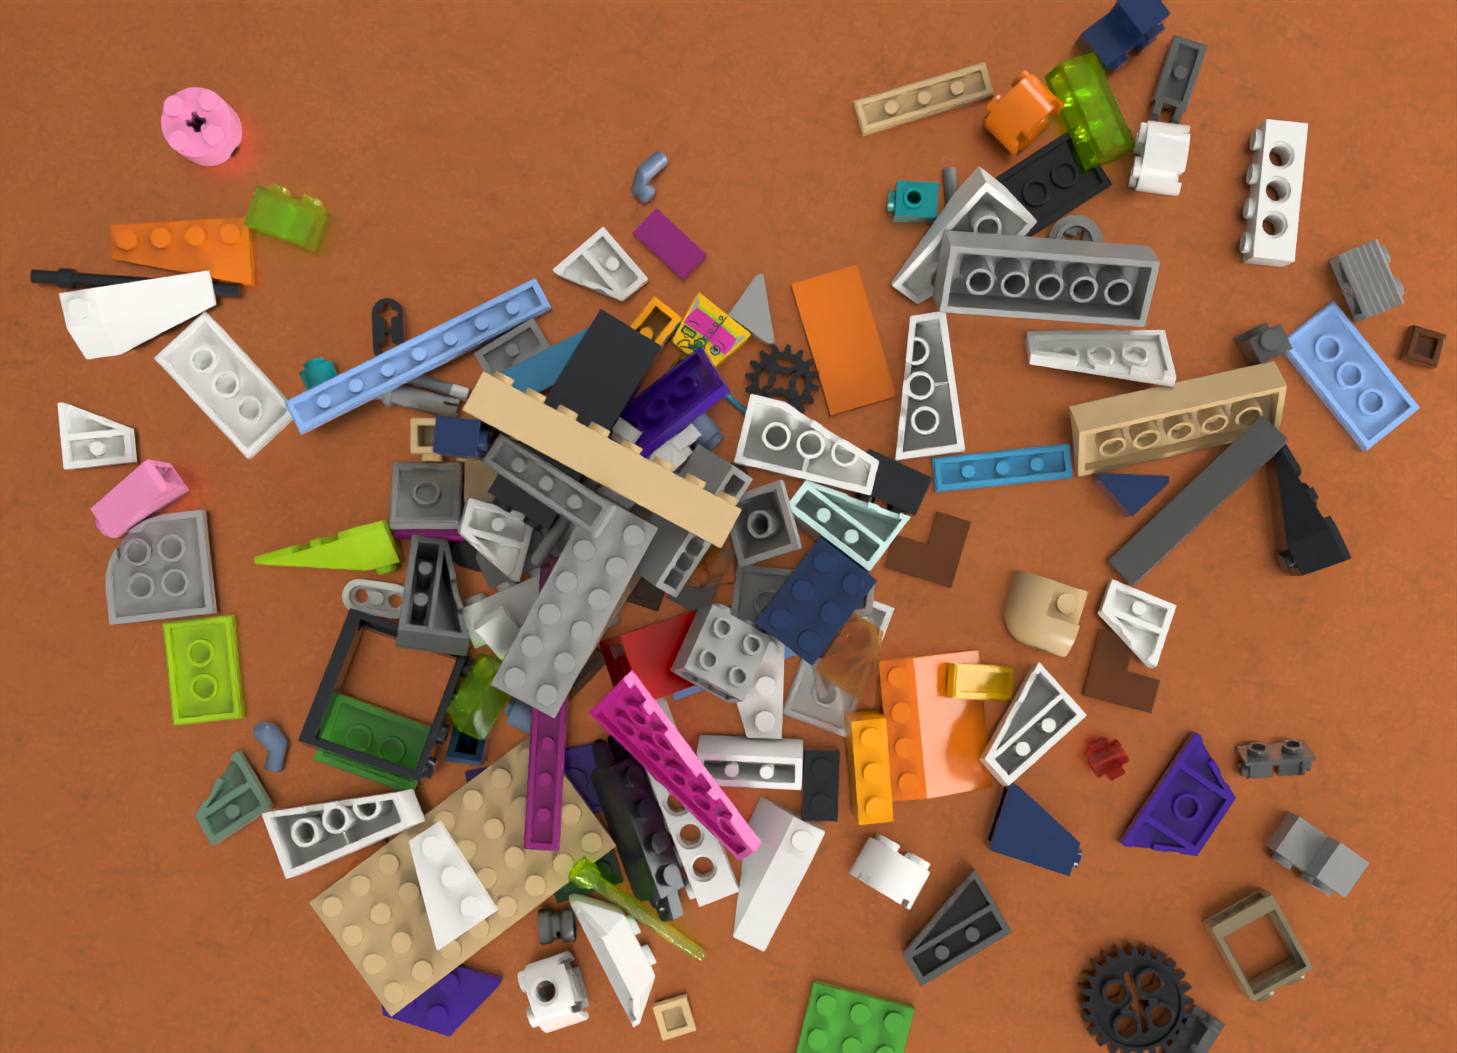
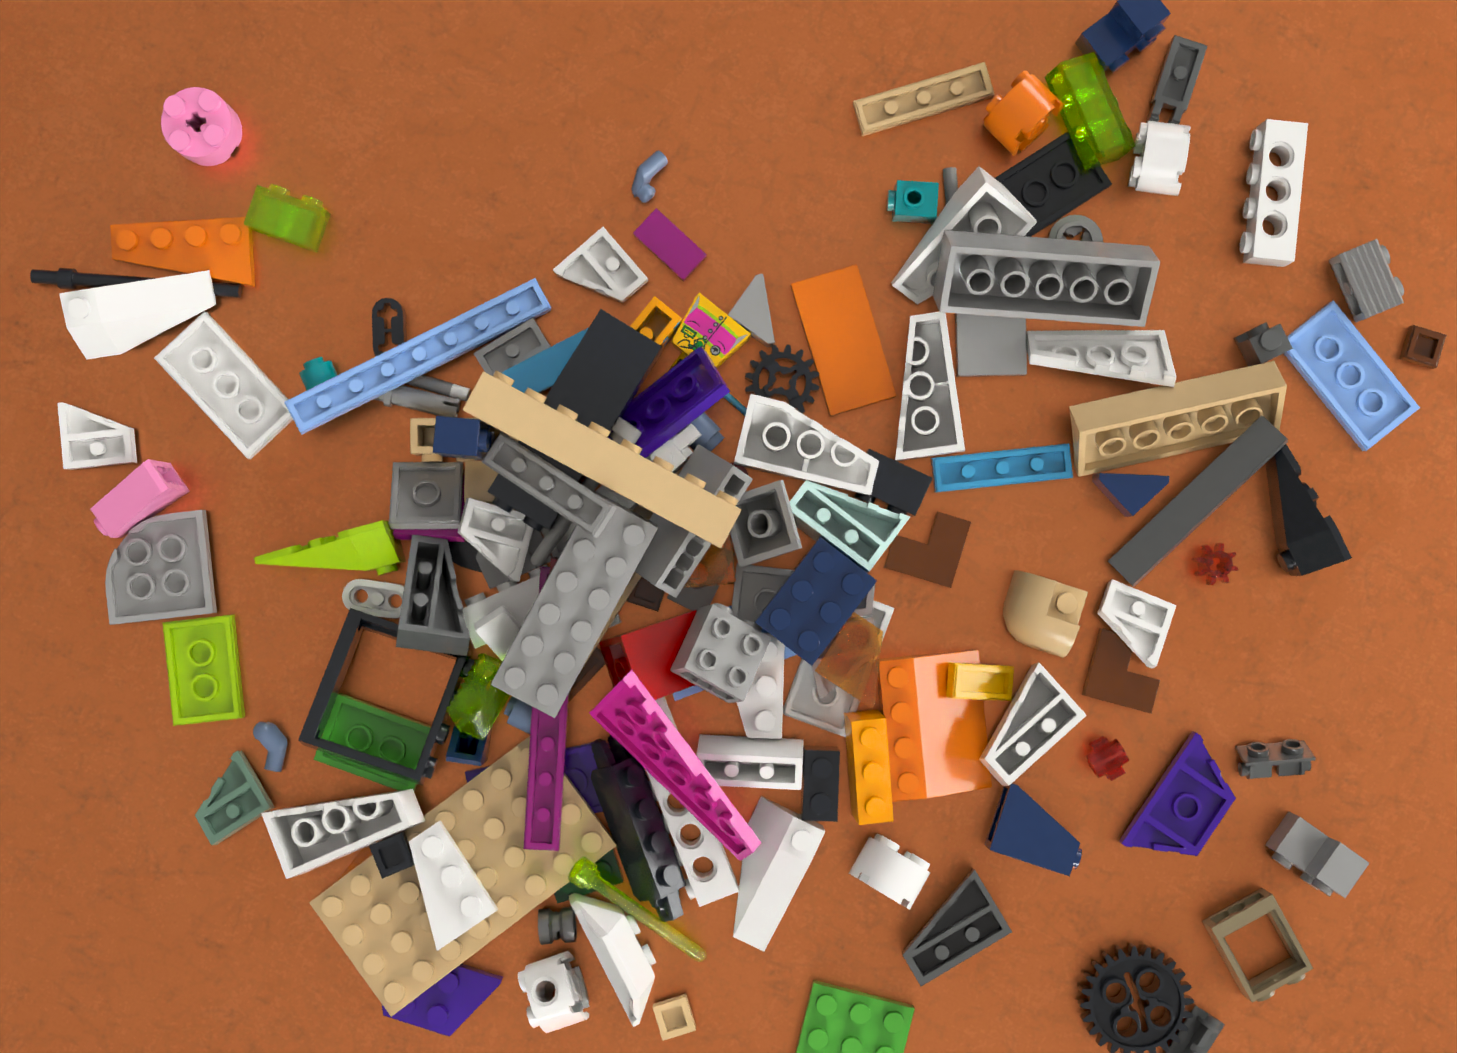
(392, 854): none -> black tile
(990, 345): none -> light grey tile
(1205, 561): none -> clear red gear

